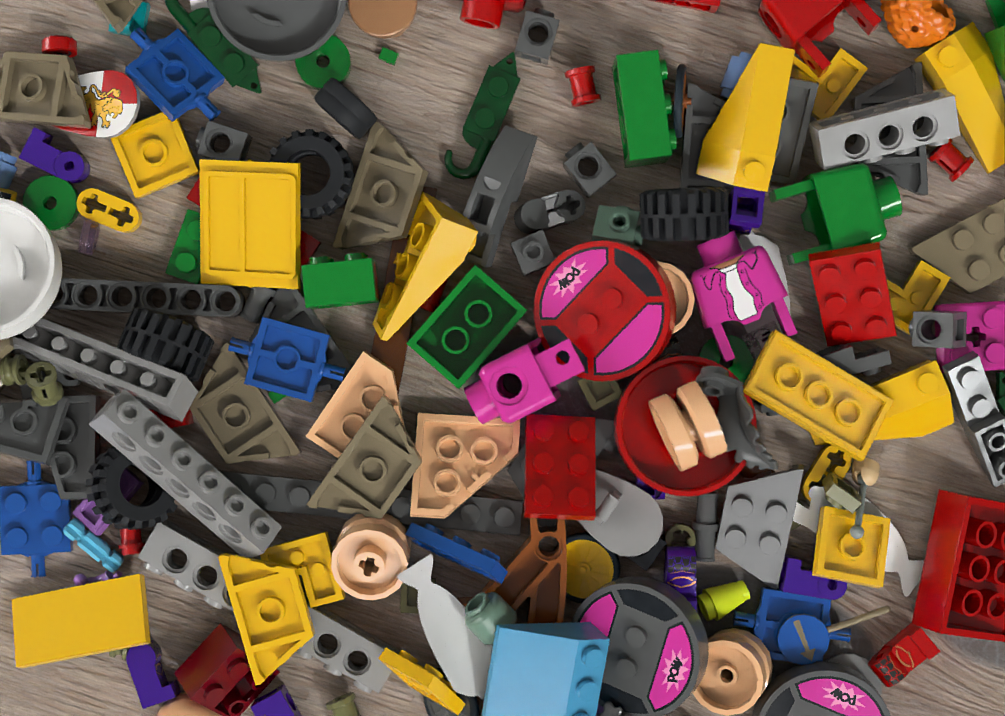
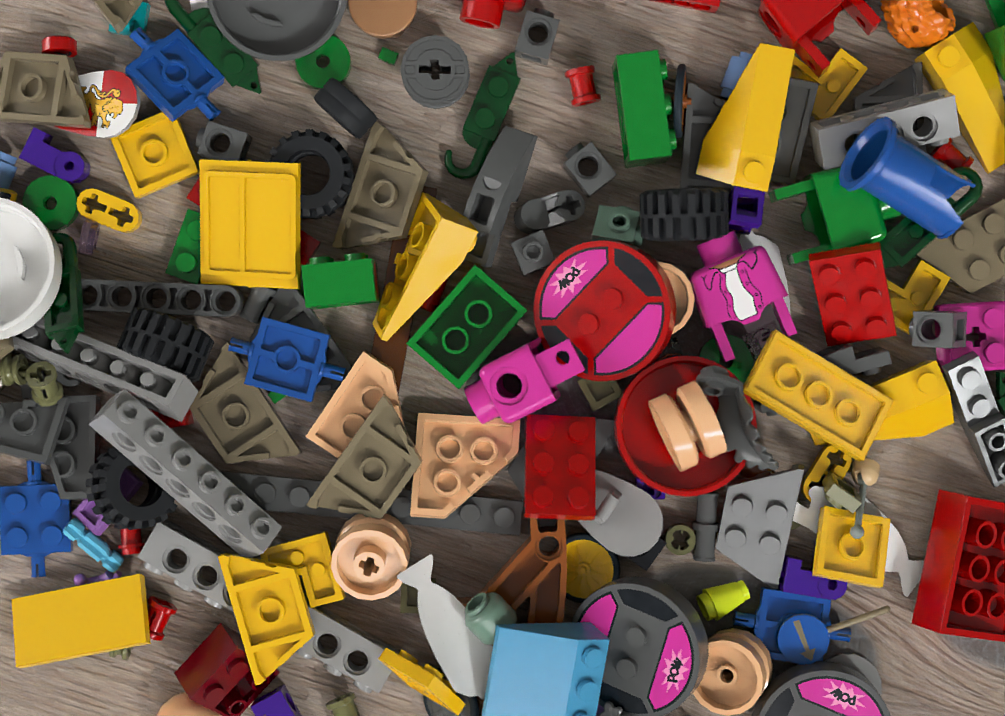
(65, 316): none -> dark green plate
(149, 675): dark purple leg -> none
(158, 615): none -> red bush
(421, 57): none -> dark grey piece
(457, 551): blue plate -> none
(681, 571): dark purple leg -> none
(902, 655): red leg -> none
(903, 177): none -> blue piece
(910, 238): none -> dark green plate

